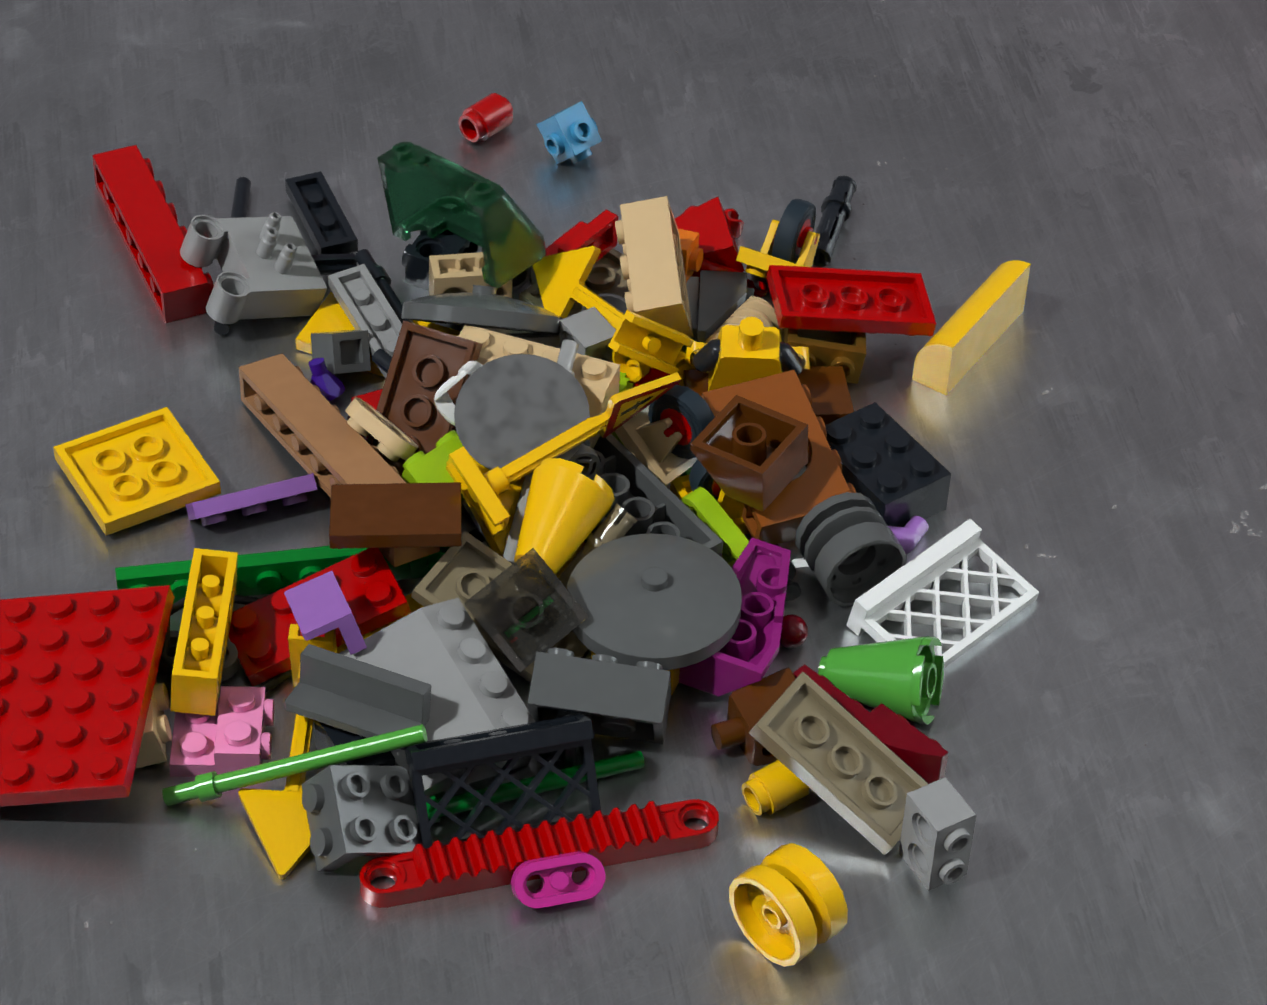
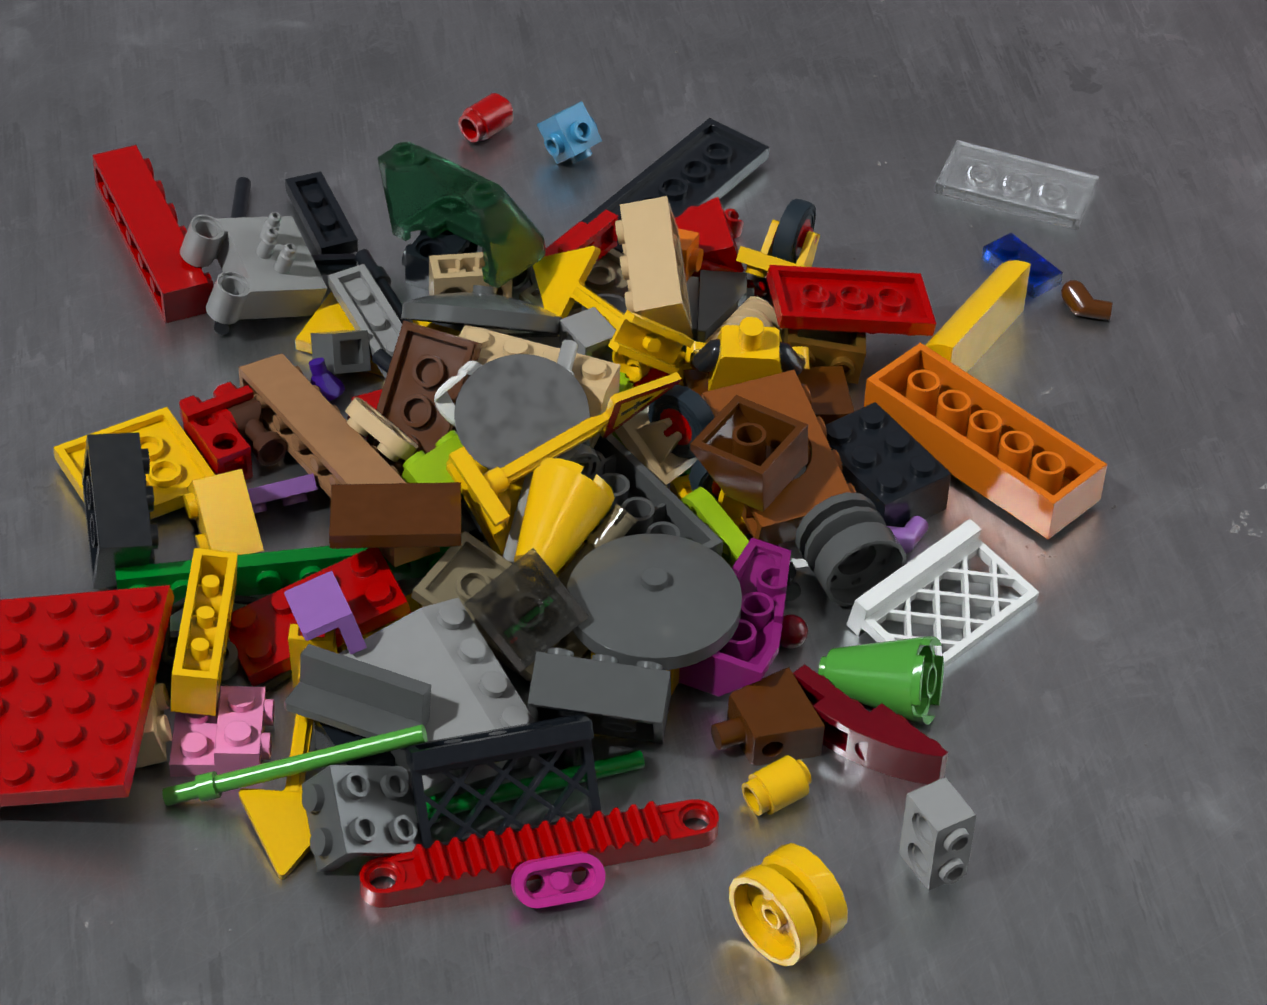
(117, 505): none -> black brick
(223, 424): none -> red hips
(223, 514): none -> yellow brick
(693, 171): none -> black plate
(835, 210): black pin -> none
(839, 760): dark tan plate -> none
(988, 440): none -> orange brick
(1017, 185): none -> clear tile
(1042, 274): none -> clear blue plate
(1083, 304): none -> reddish brown arm

